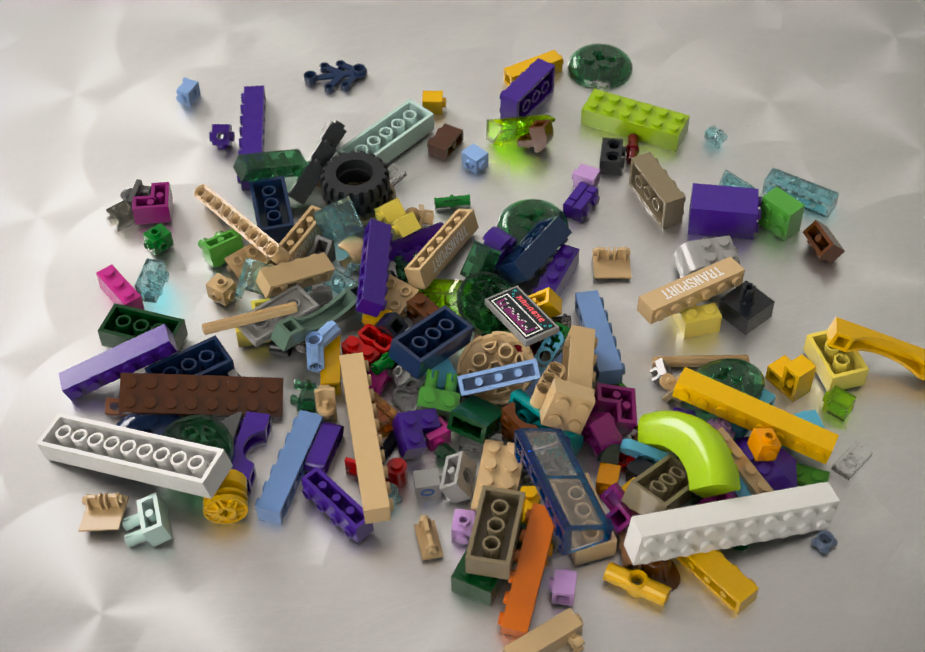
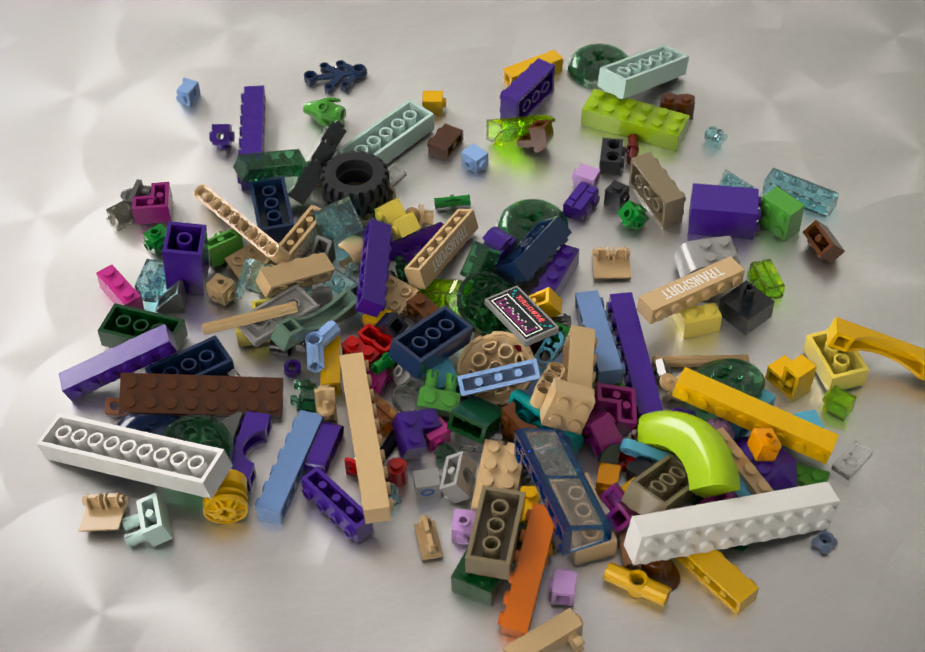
(173, 299): none -> dark grey slope
(186, 256): none -> dark purple brick
(292, 363): none -> dark purple bush
(325, 110): none -> bright green animal
(616, 195): none -> black brick
(633, 215): none -> green brick
(633, 352): none -> dark purple brick
(642, 71): none -> light aqua brick
(679, 103): none -> reddish brown brick
(766, 278): none -> clear neon green brick

